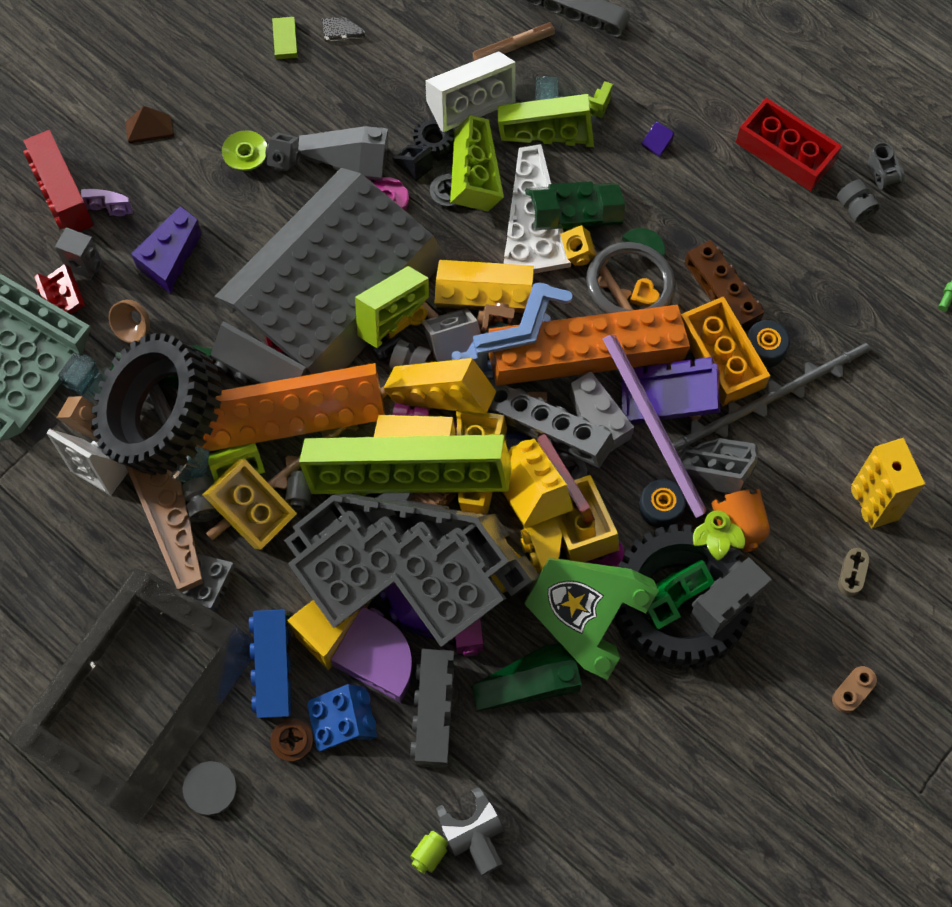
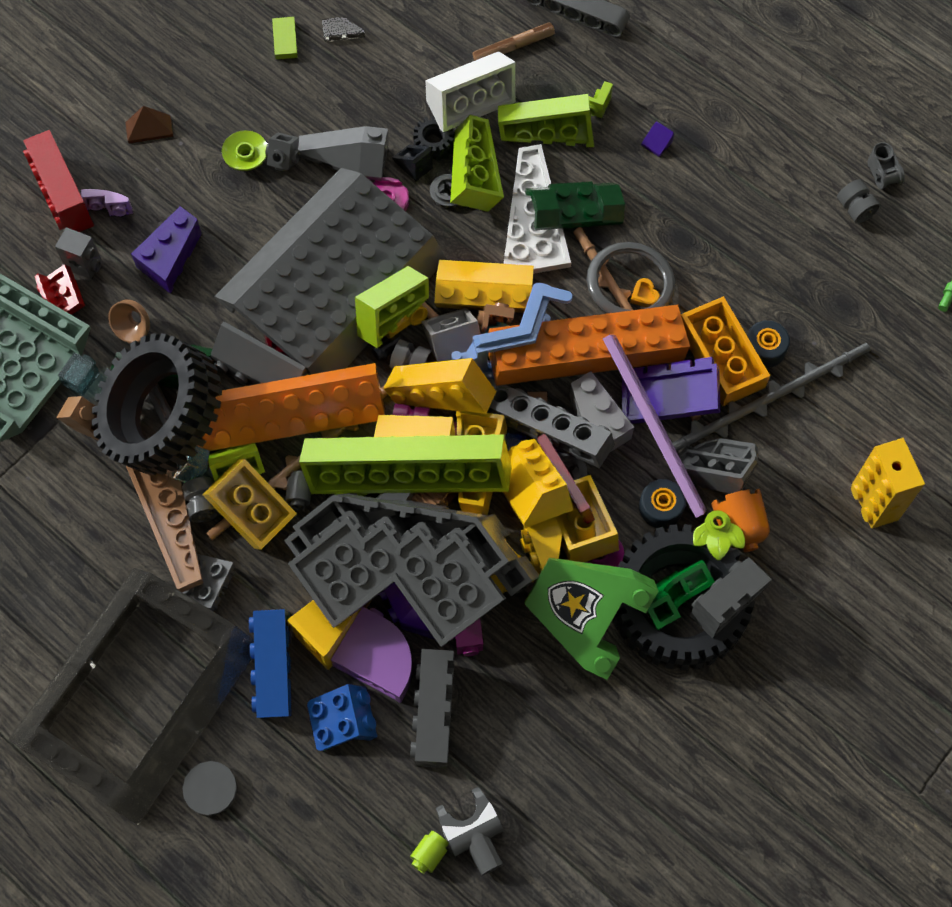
(88, 461): white slope -> none
(282, 732): reddish brown gear -> none
(537, 676): dark green wedge -> none
(546, 88): clear light blue brick -> none
(572, 239): yellow brick -> none
(645, 237): dark green tile -> none
(720, 280): reddish brown brick -> none
(788, 144): red brick -> none
(855, 688): medium nougat plate -> none
(858, 573): dark tan beam -> none

